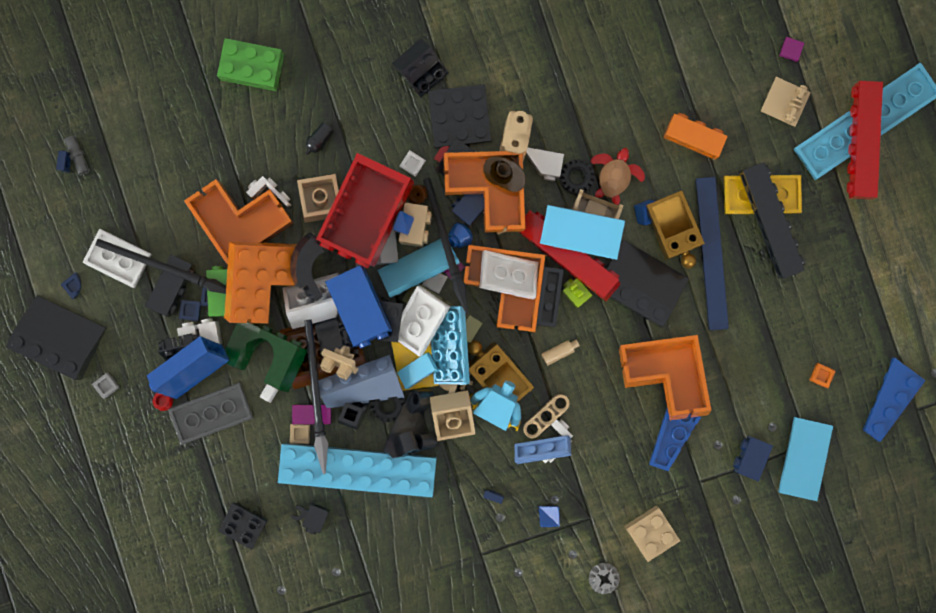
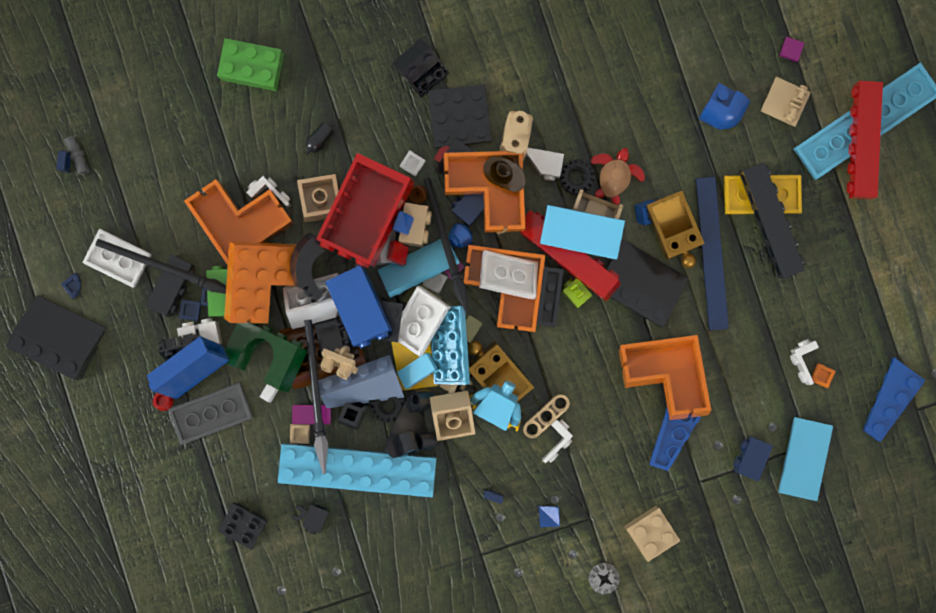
(106, 385): light grey tile -> none
(397, 253): none -> red tile
(543, 449): medium blue tile -> none
(559, 351): tan cylinder -> none
(695, 136): orange brick -> none
(724, 108): none -> blue brick
(803, 347): none -> white bracket

